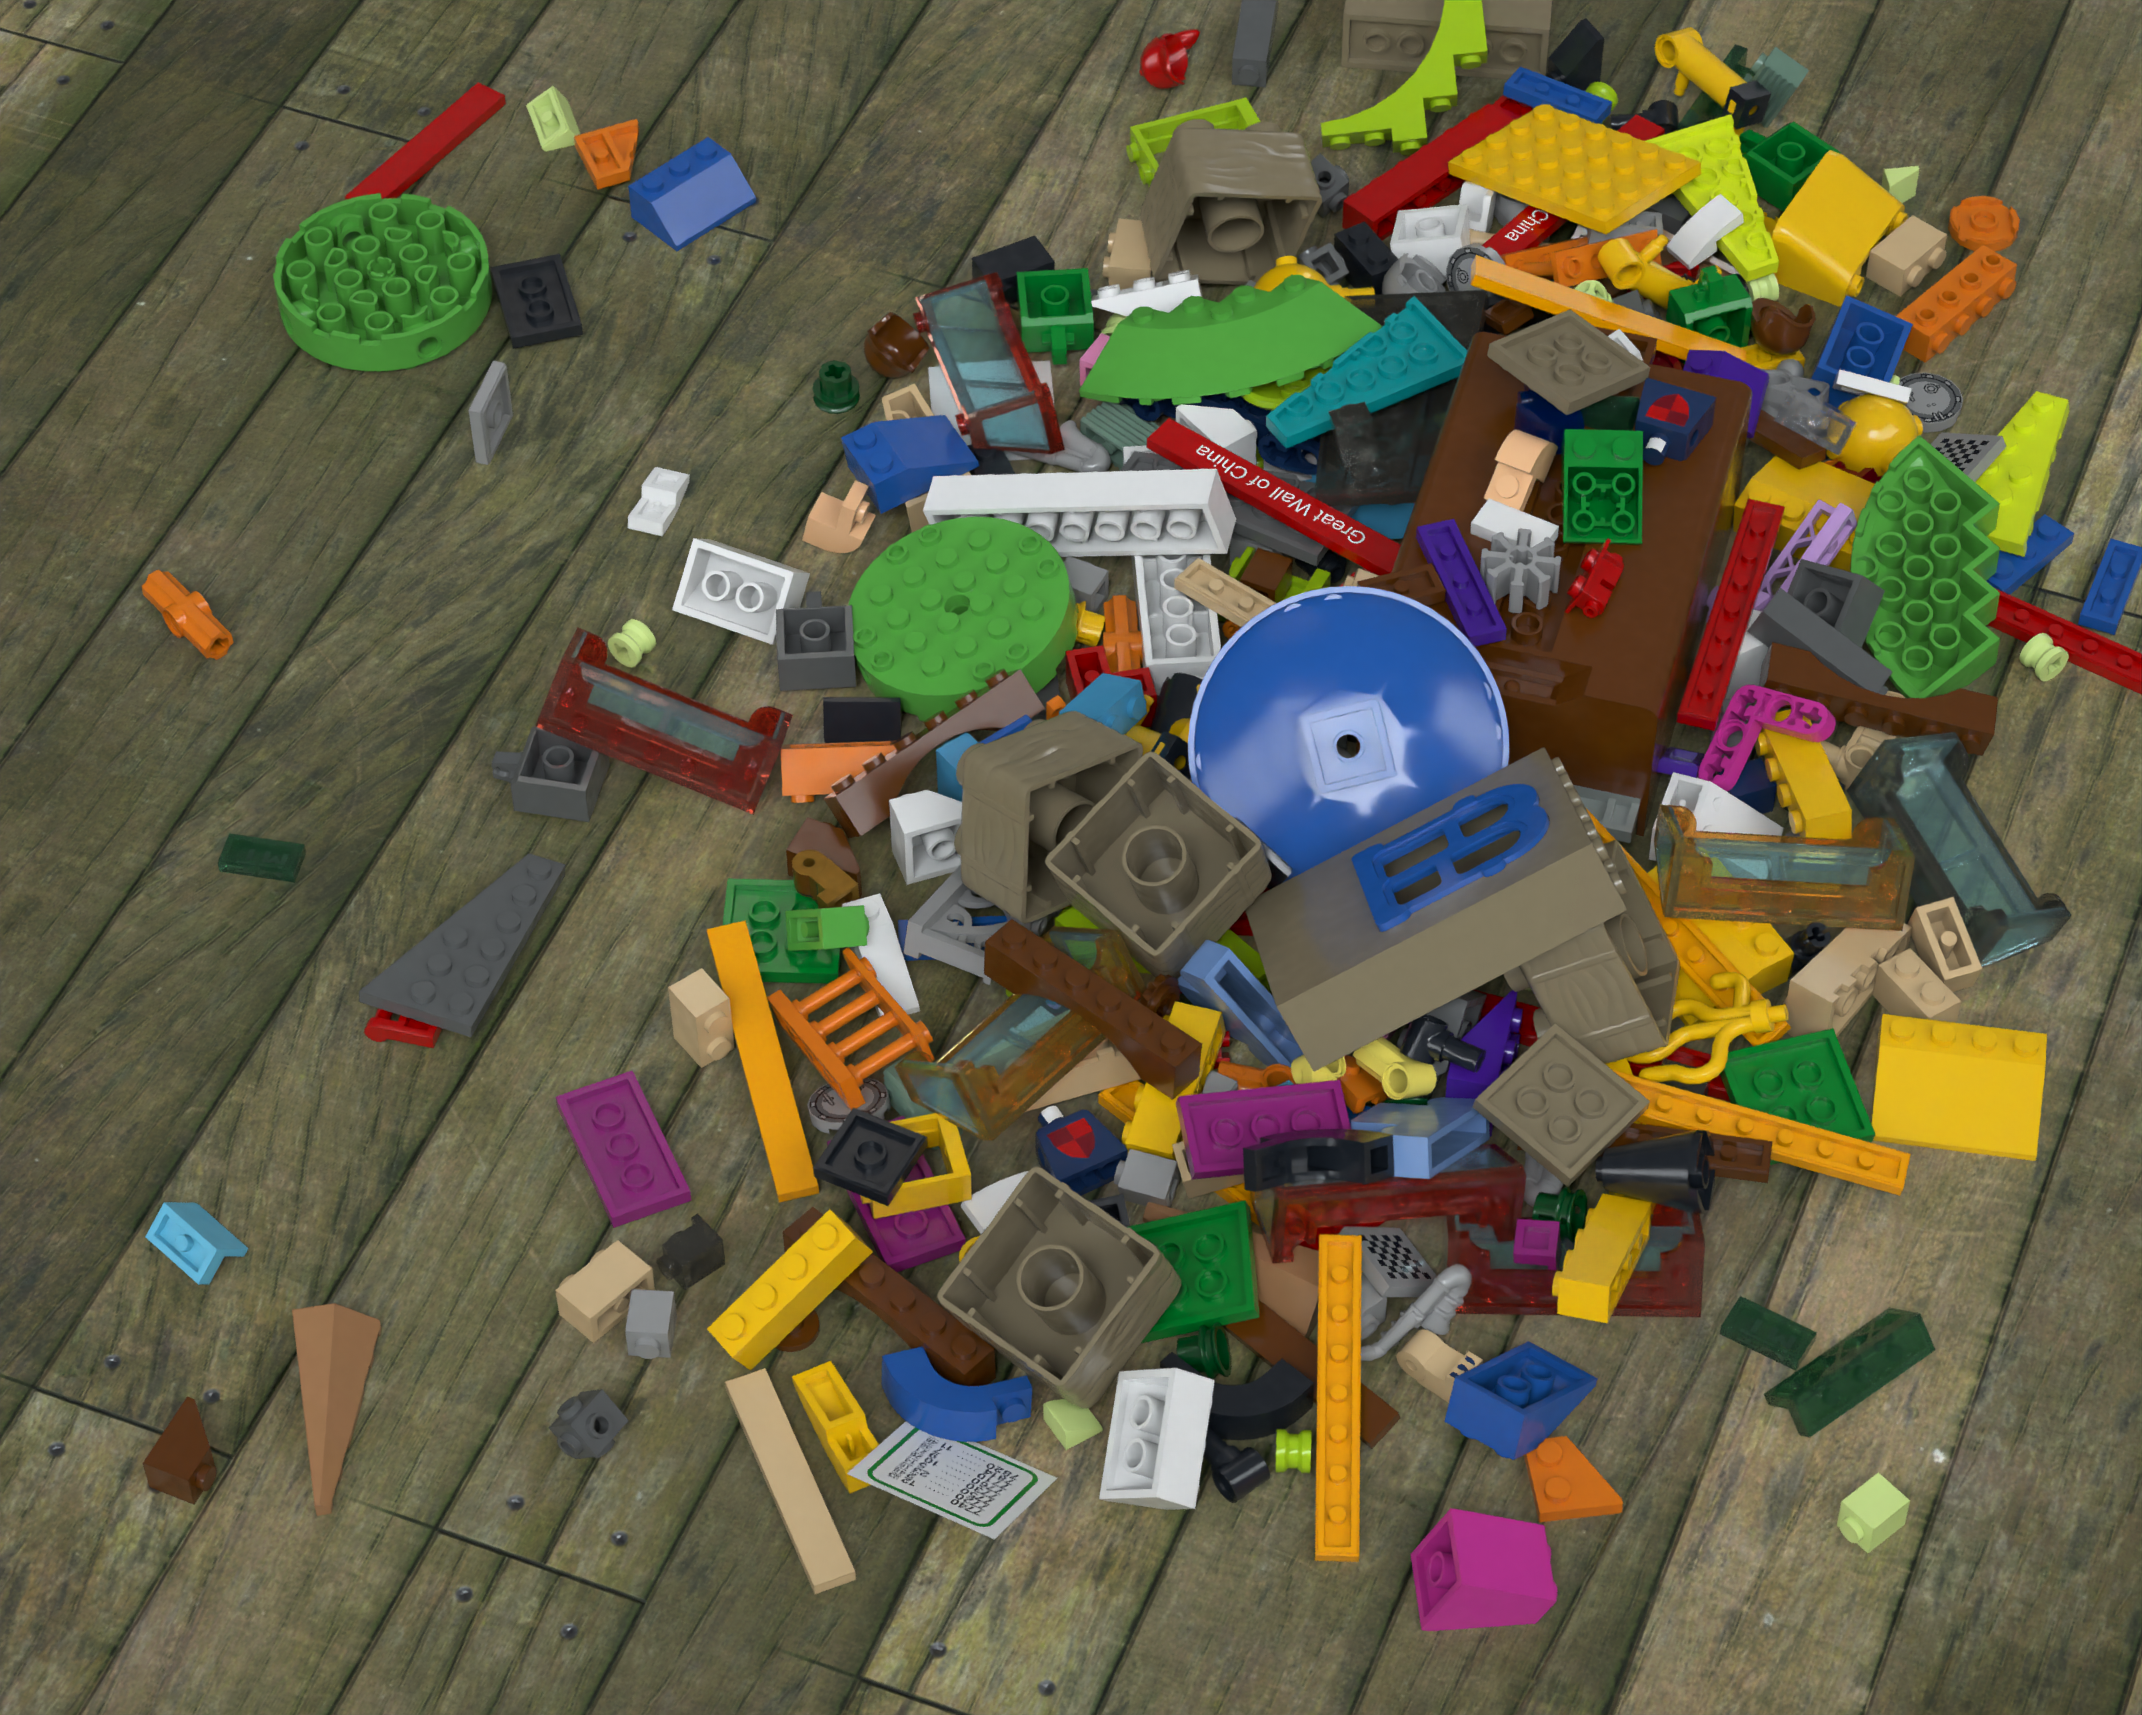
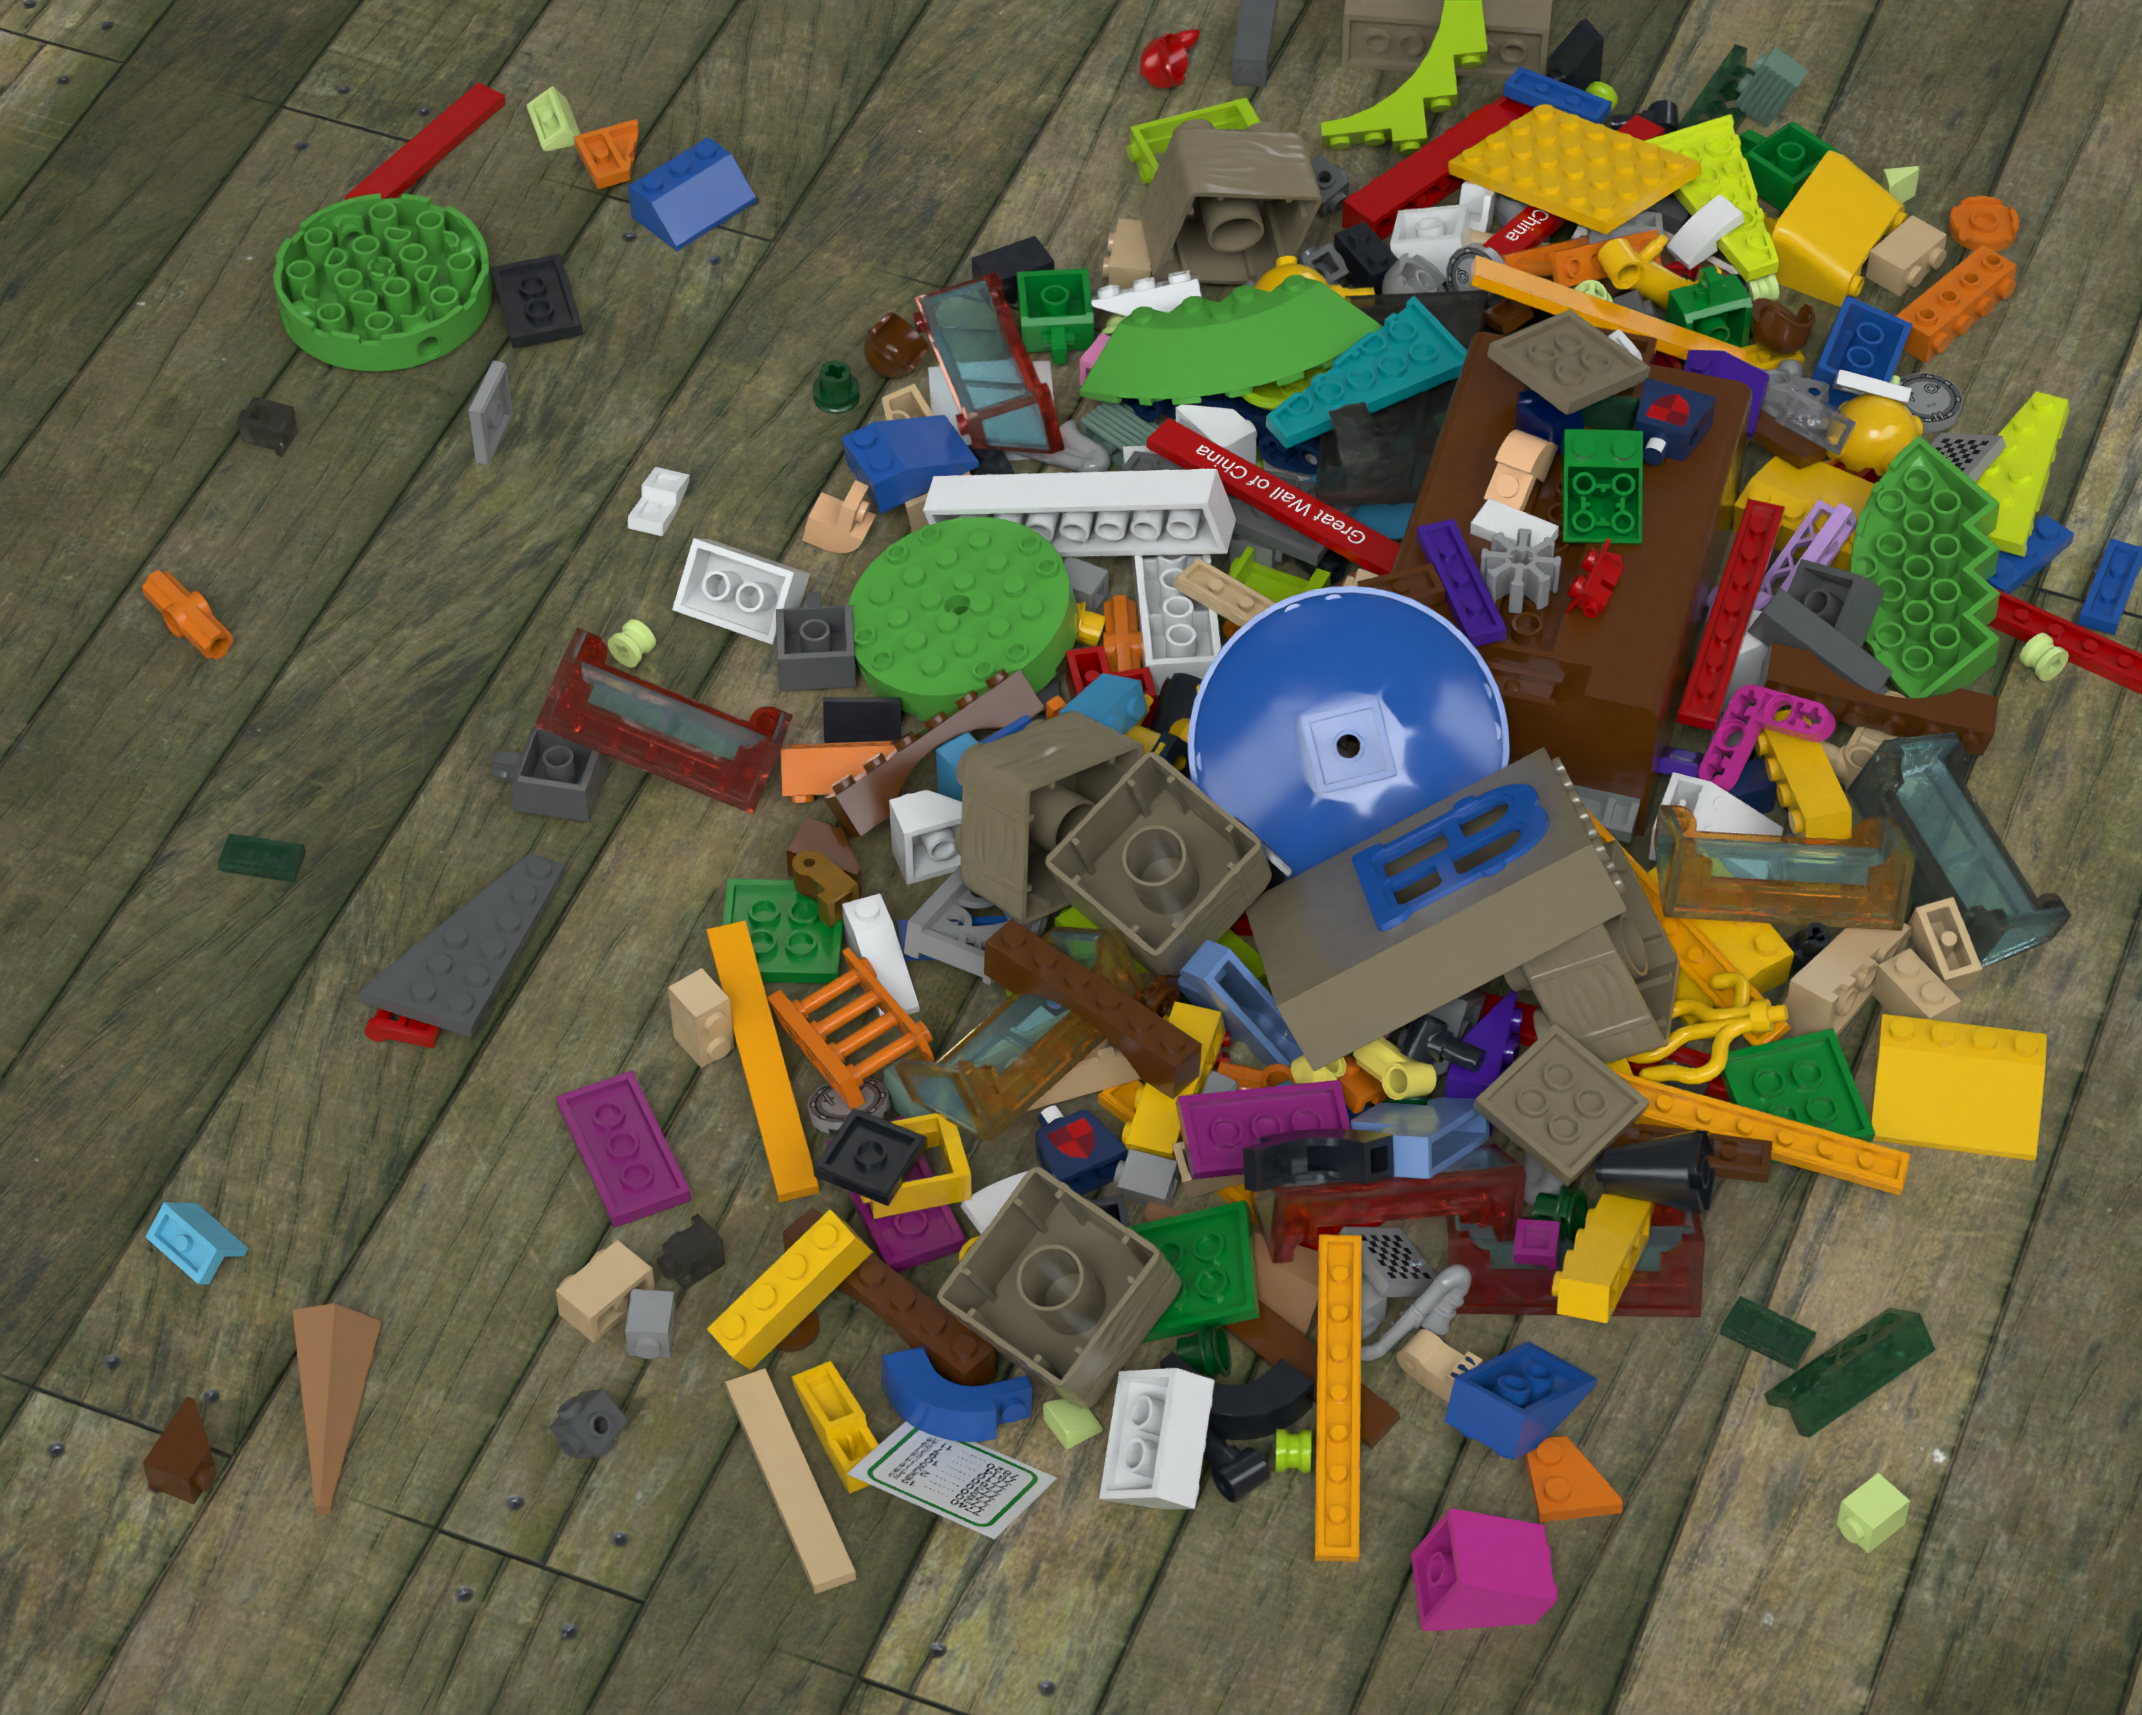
(268, 425): none -> clear smoke brick
(826, 928): bright green slope -> none
(1269, 574): reddish brown brick -> none
(1696, 63): yellow piece -> none

